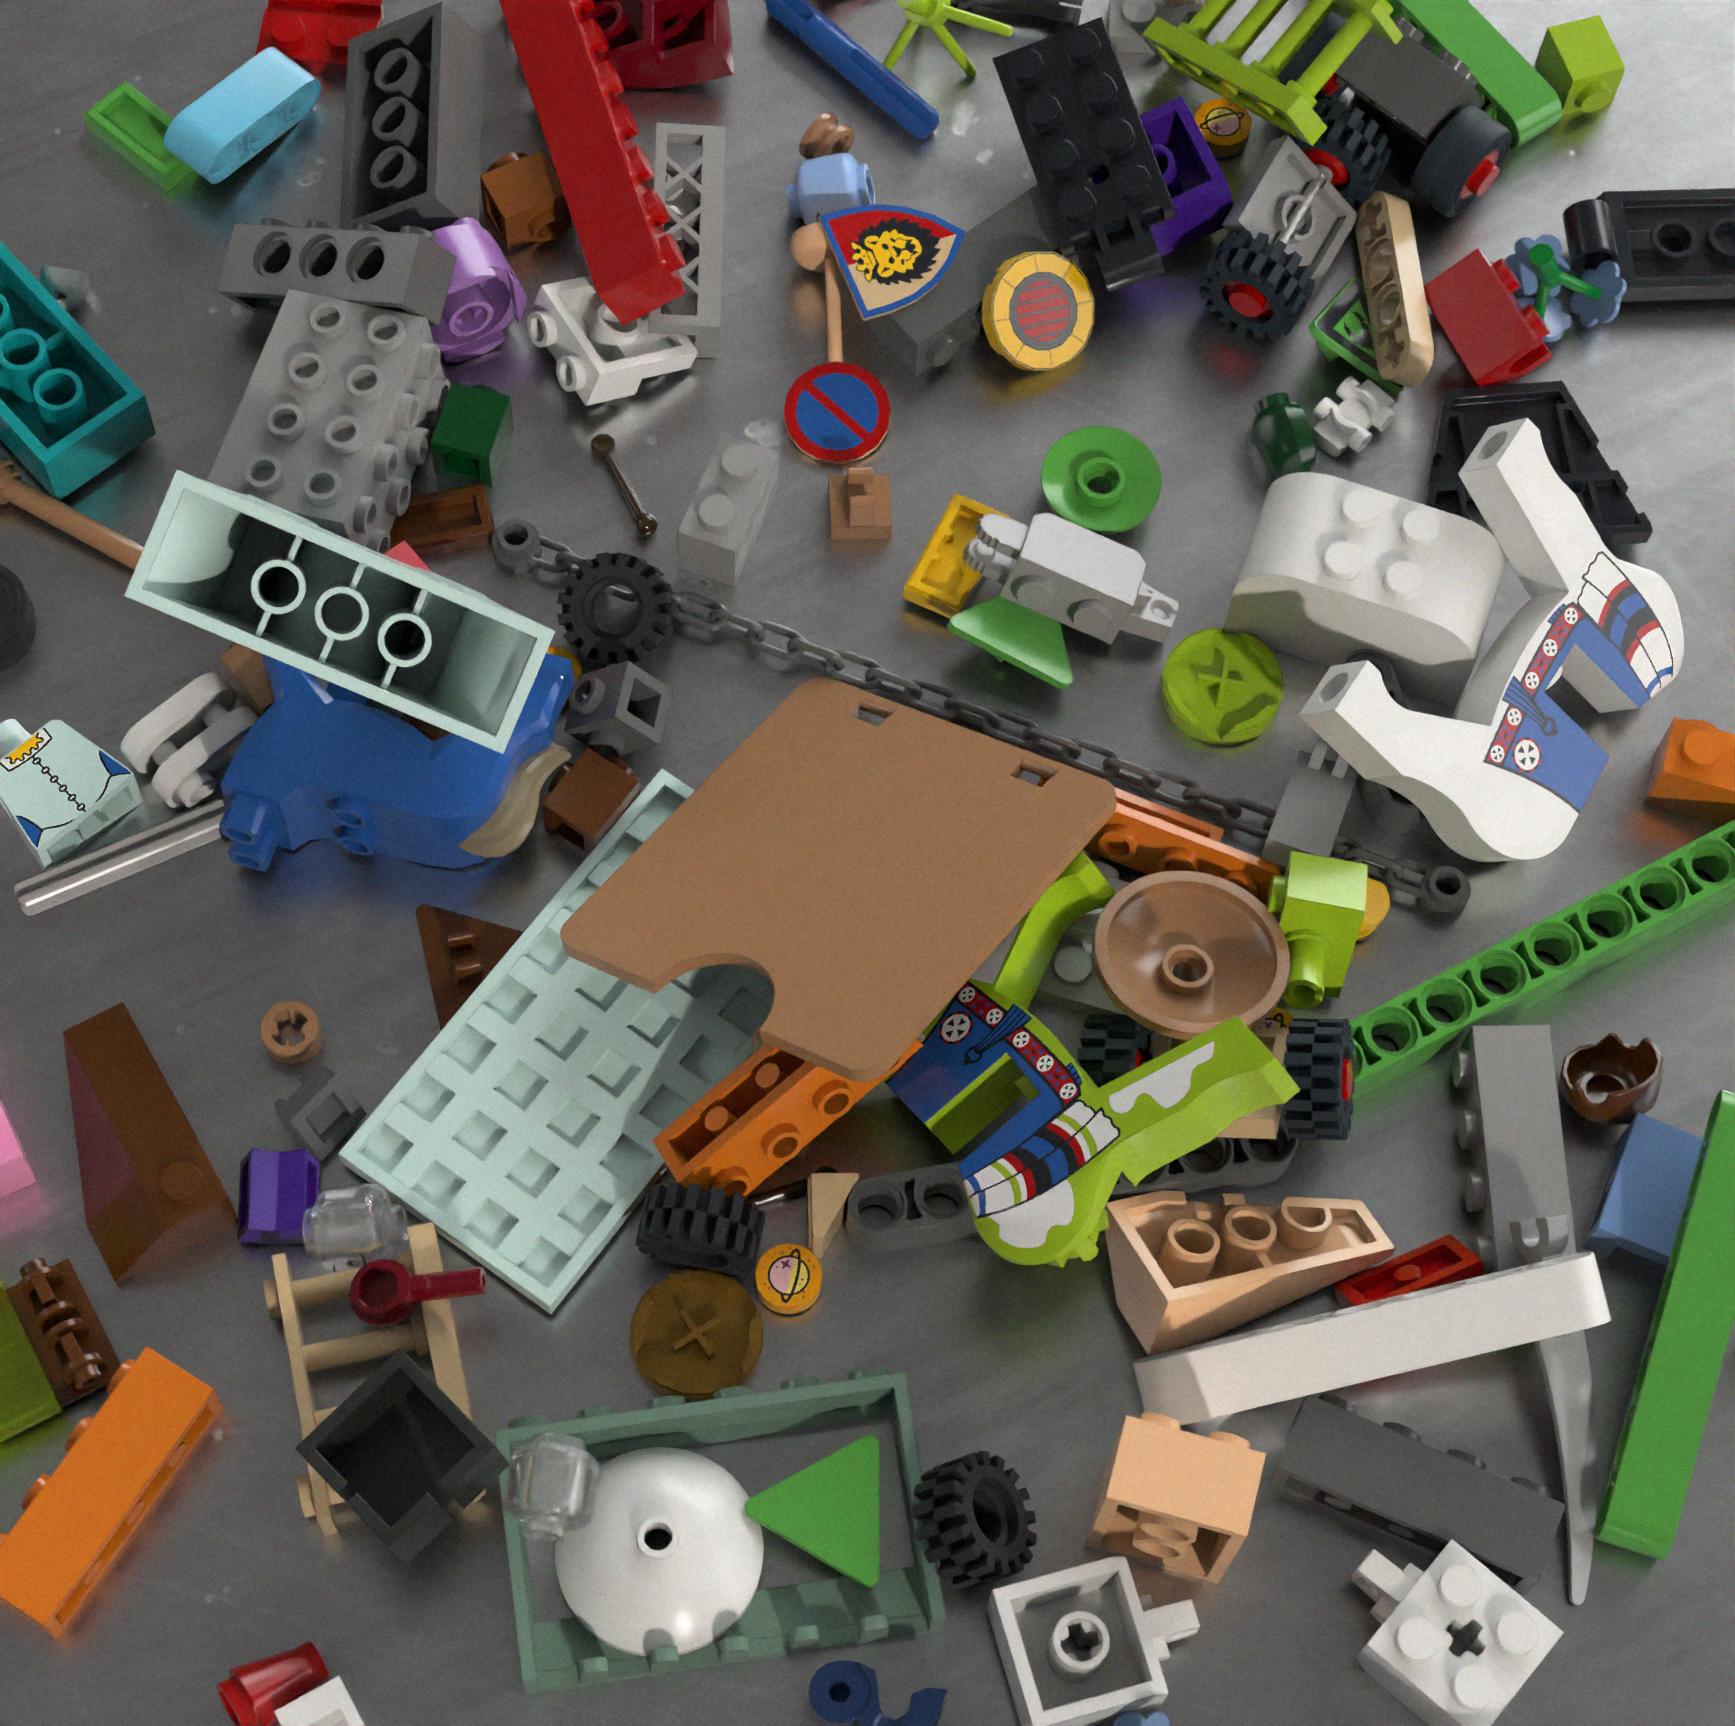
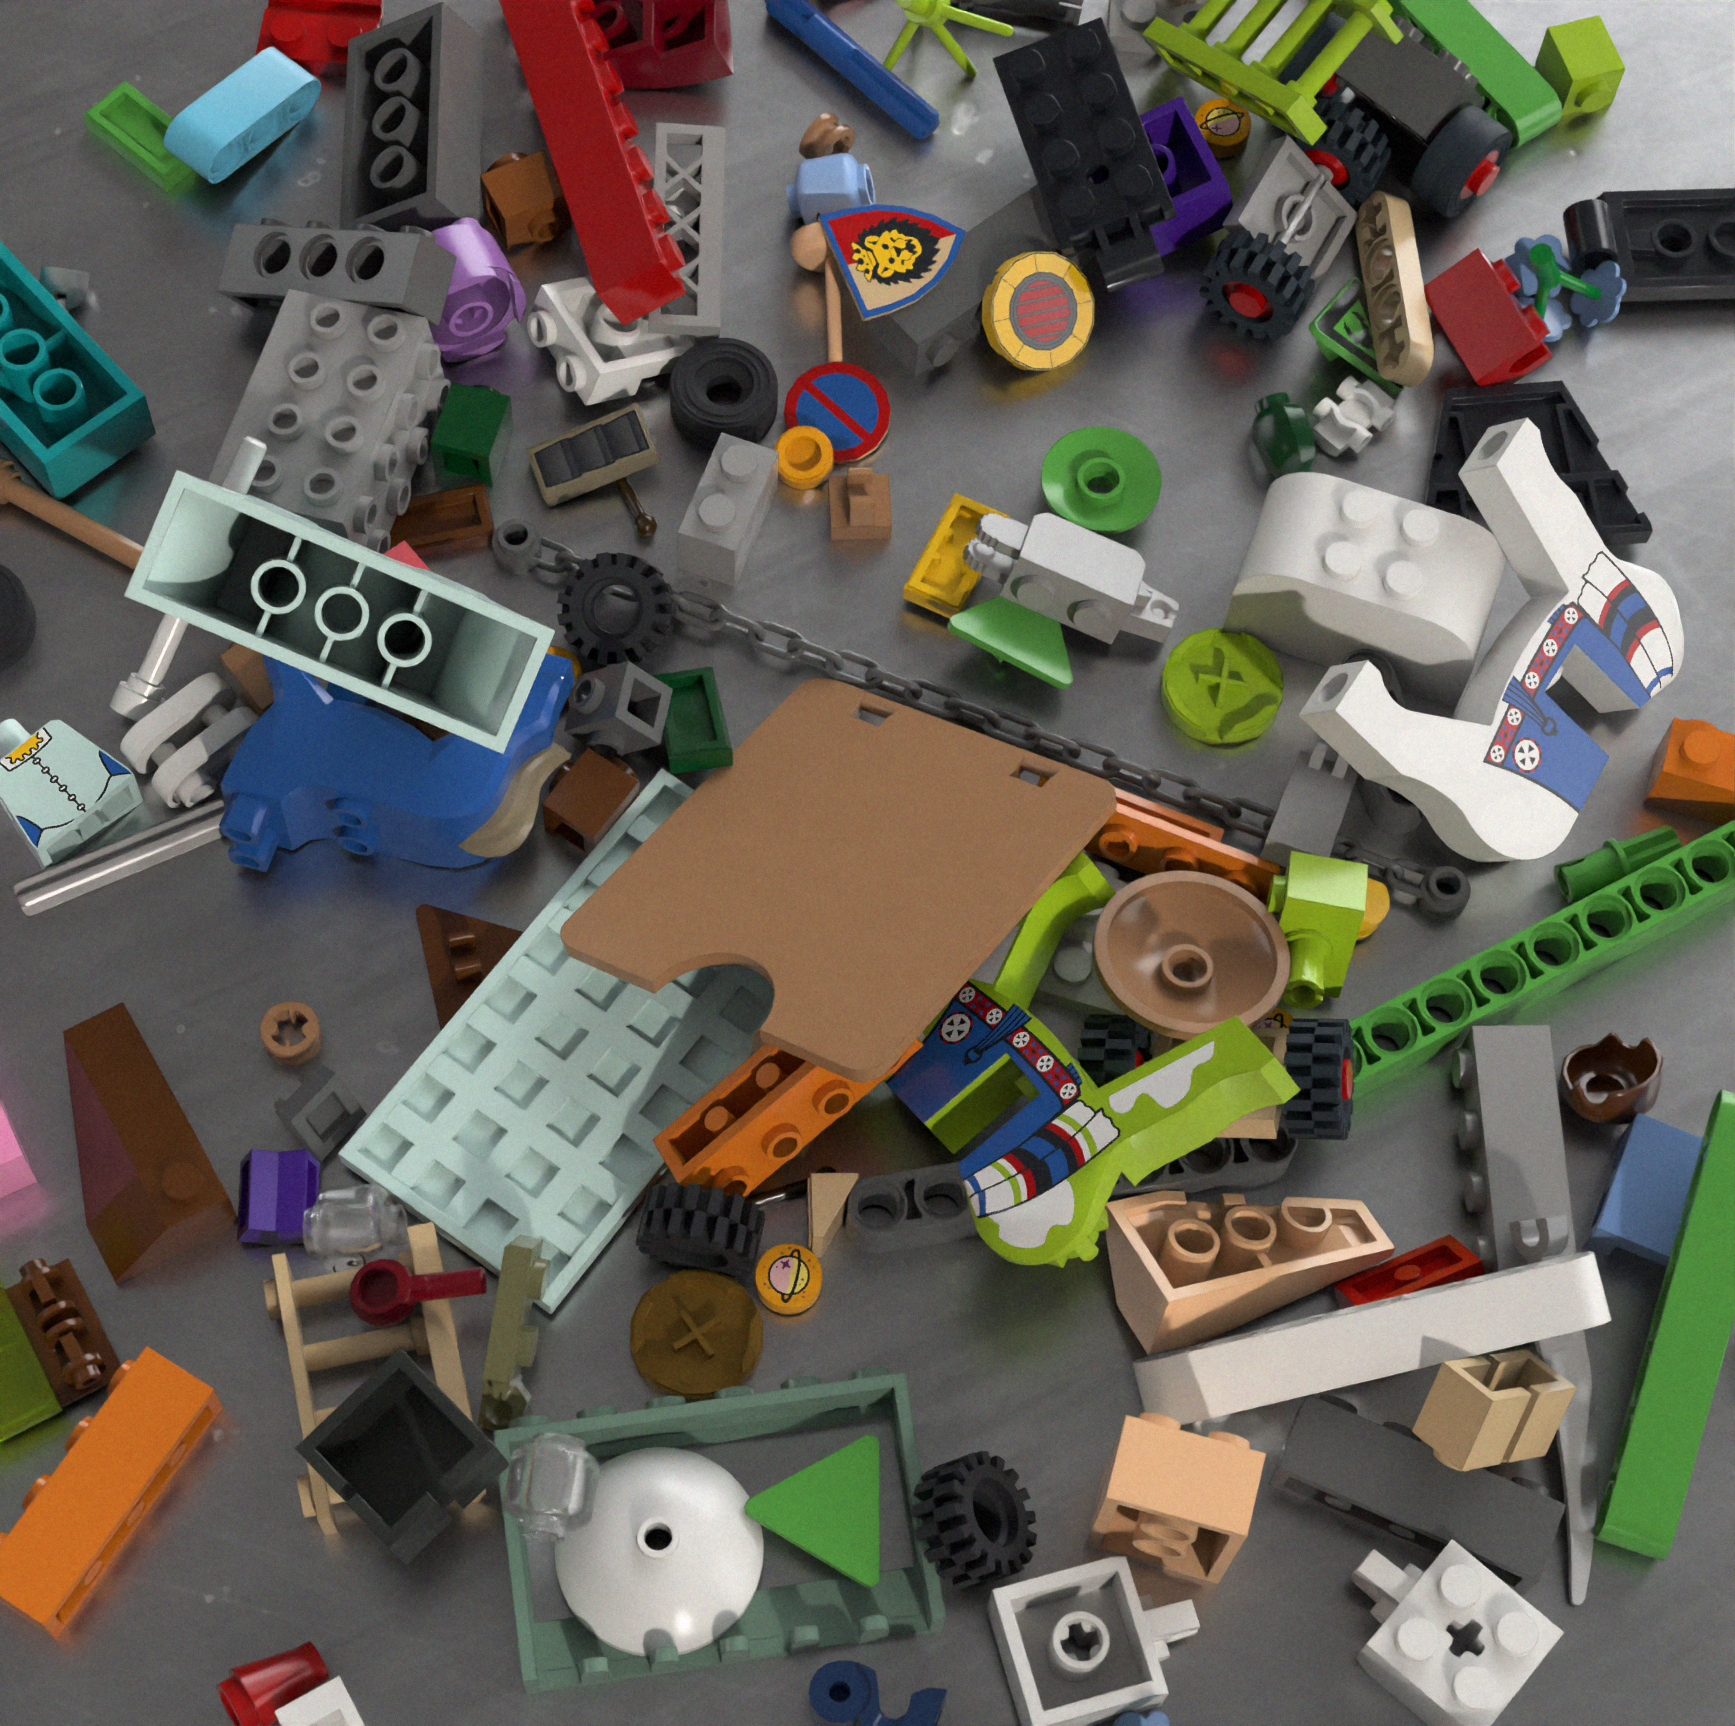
(144, 689): none -> white piece
(511, 1338): none -> olive hinge
(593, 455): none -> tile
(695, 722): none -> dark green tile
(723, 363): none -> black tyre
(804, 457): none -> light orange tile
(1493, 1410): none -> tan piece
(1613, 862): none -> bright green axle

